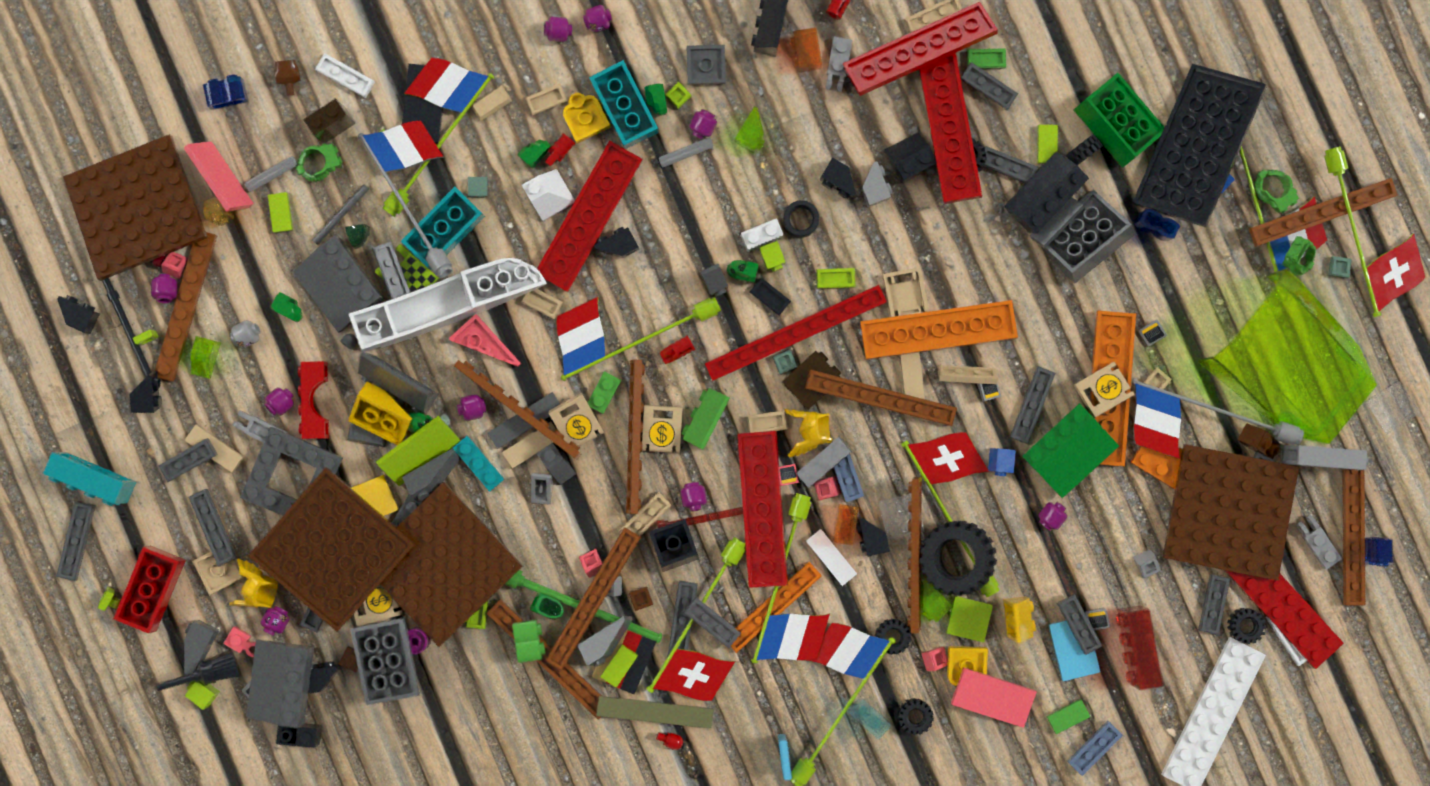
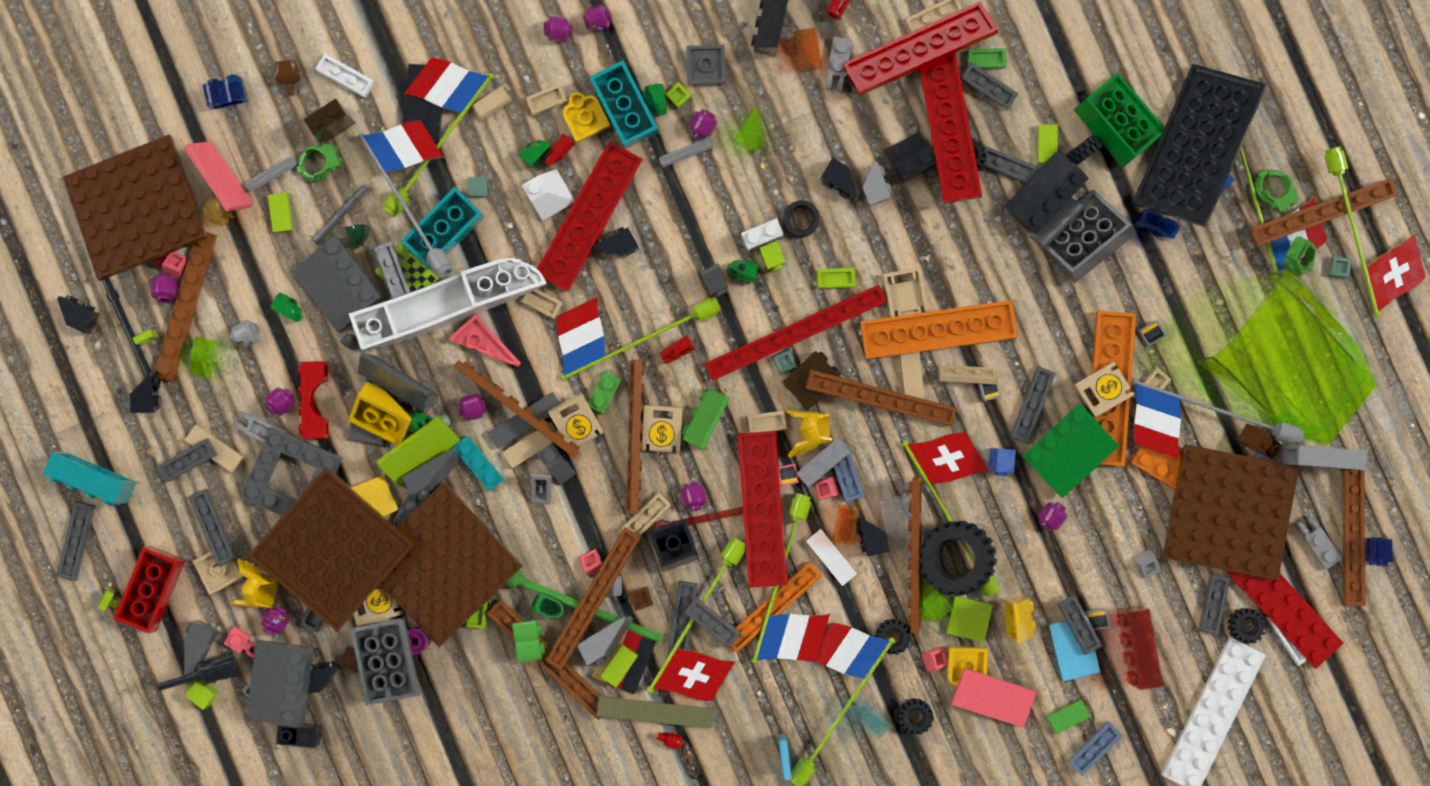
(770, 296): black tile -> none

